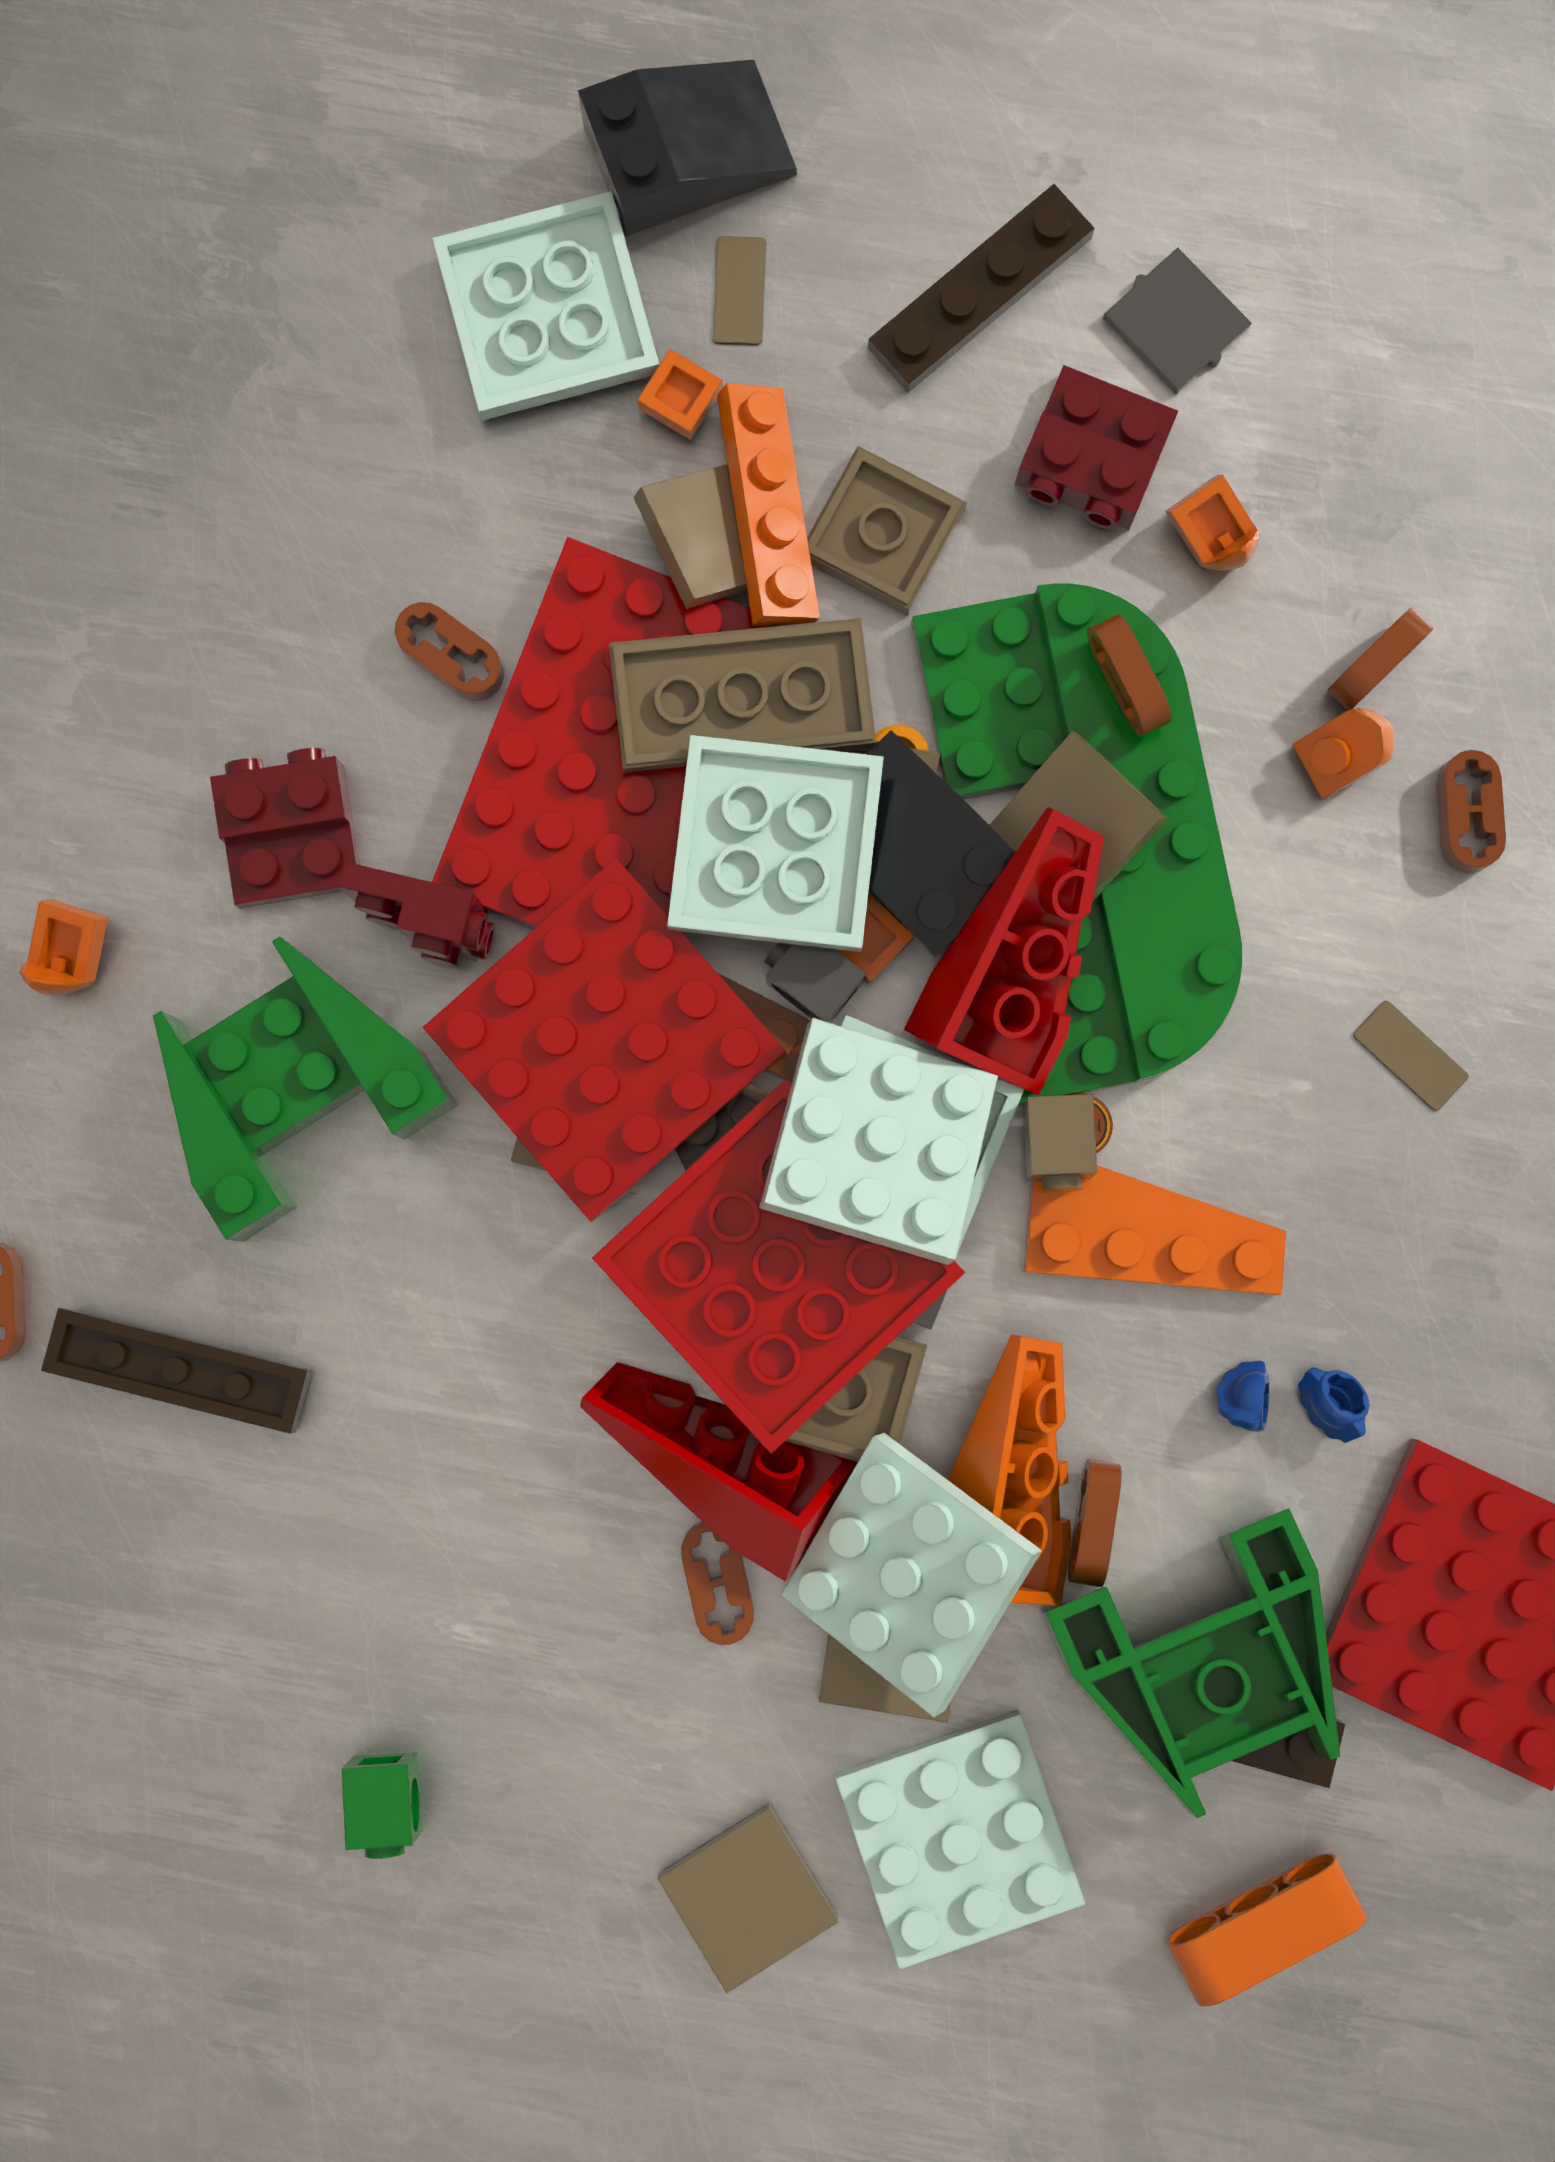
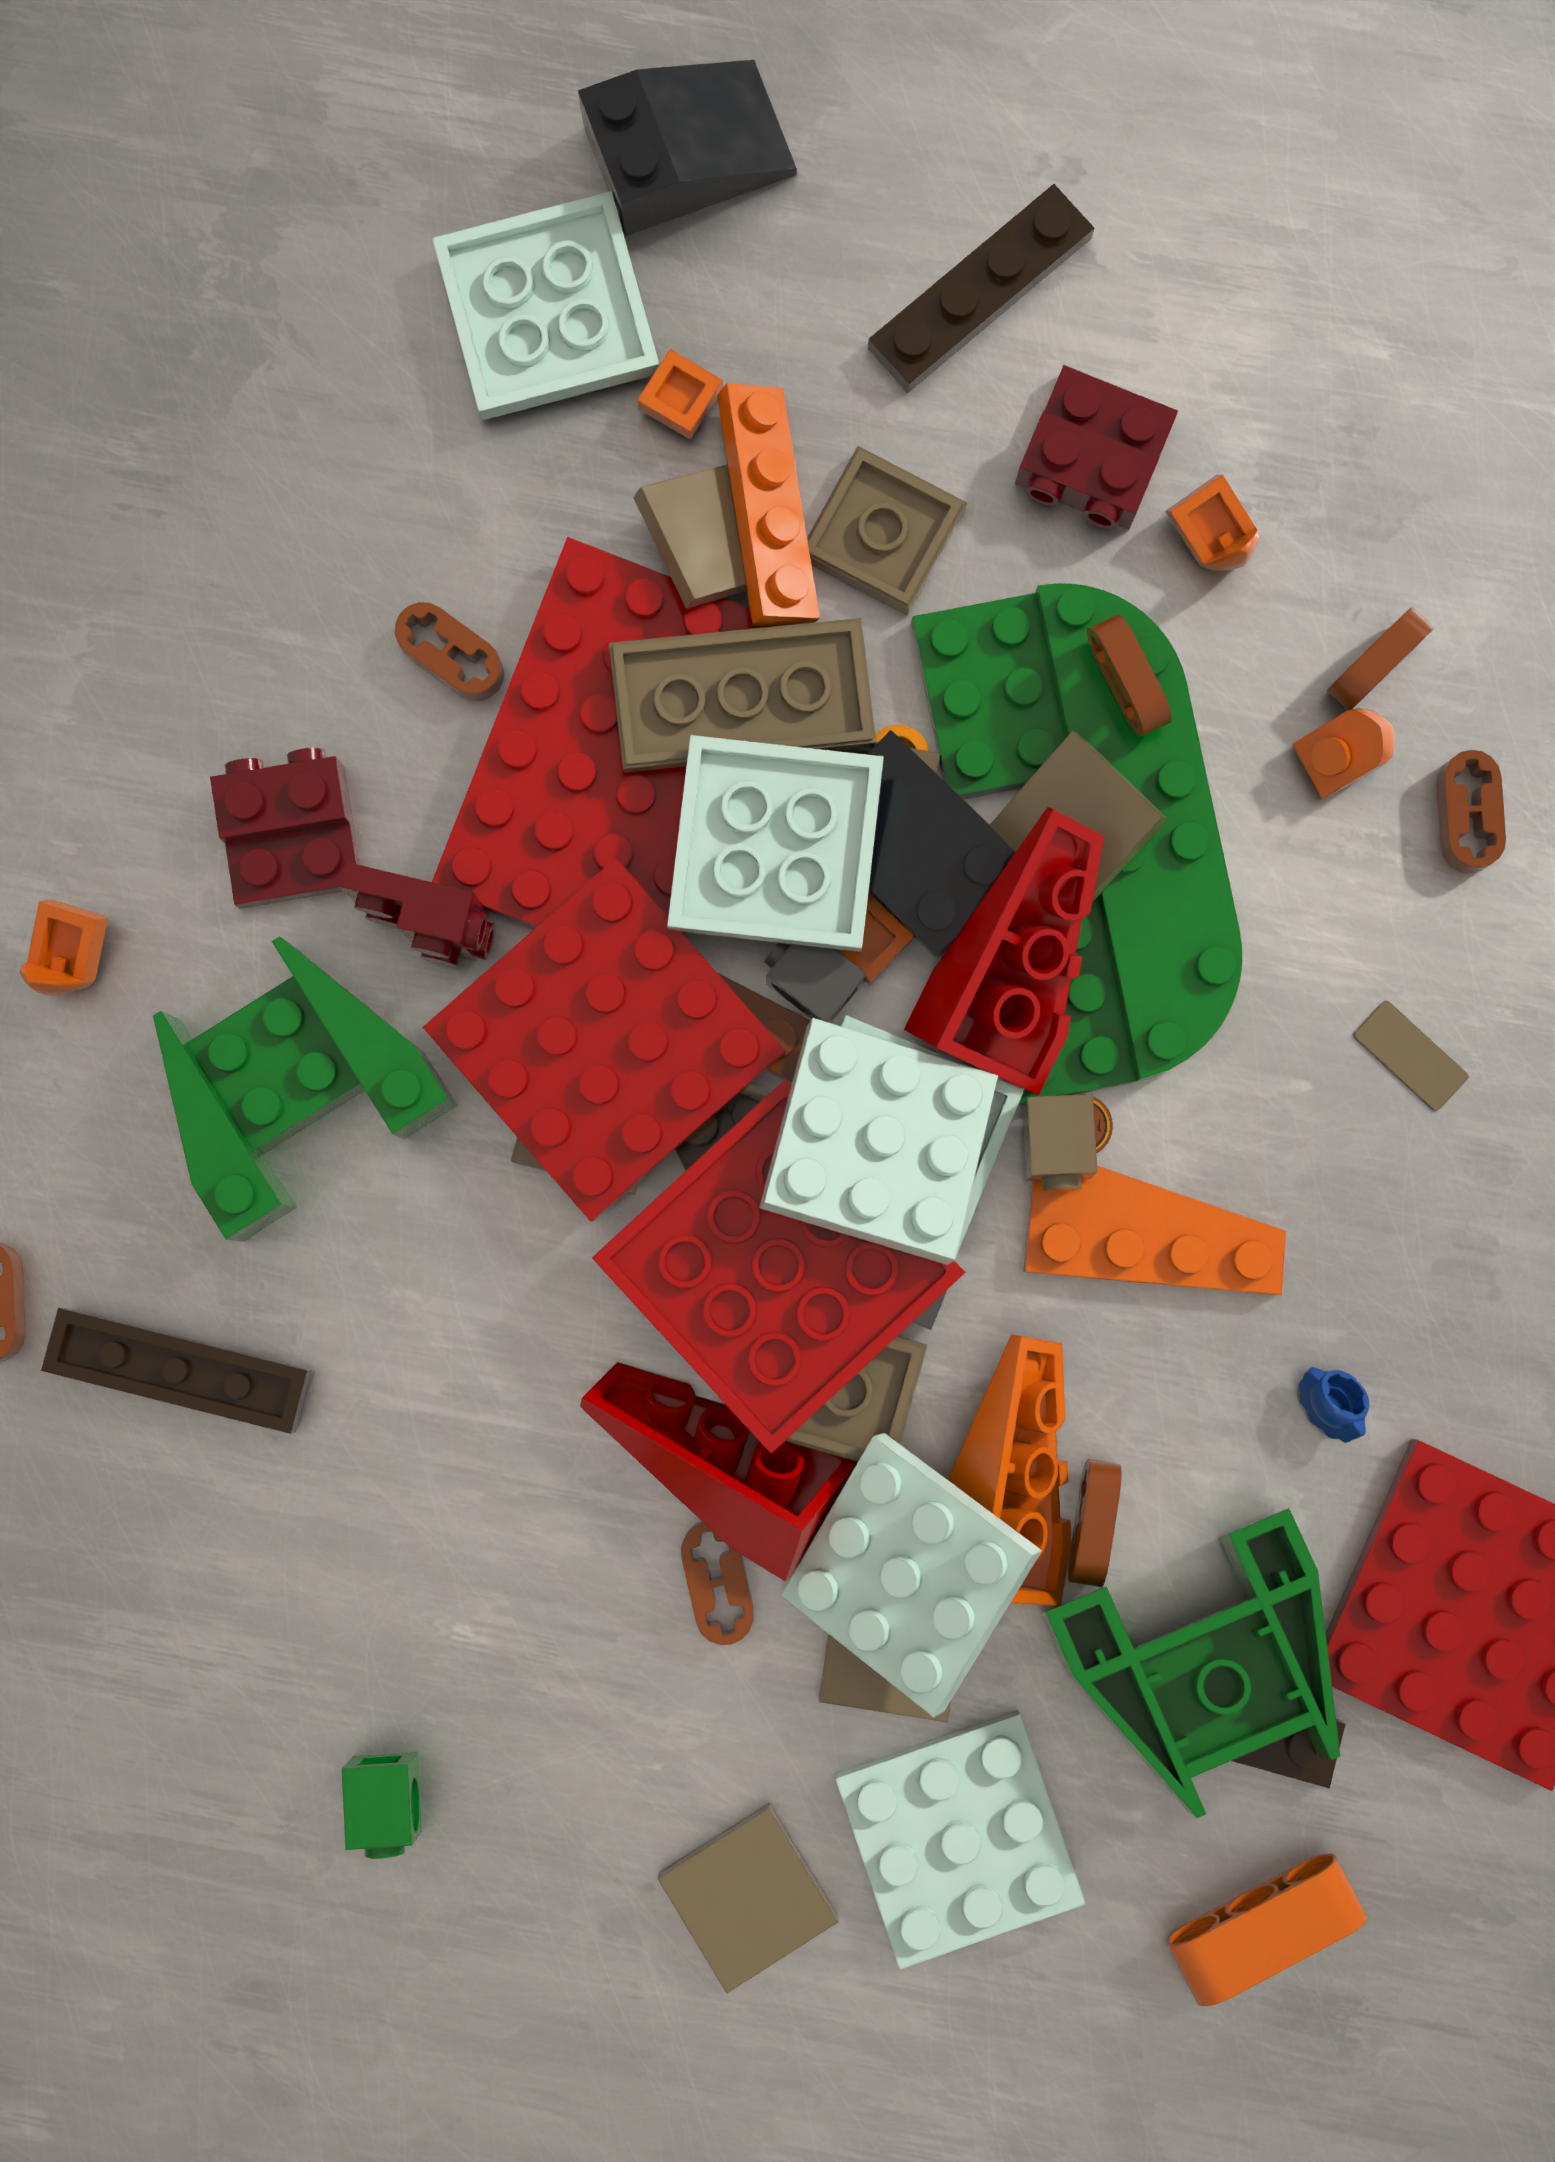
(739, 290): dark tan sticker -> none
(1177, 320): dark grey piece -> none
(1245, 1396): blue piece -> none

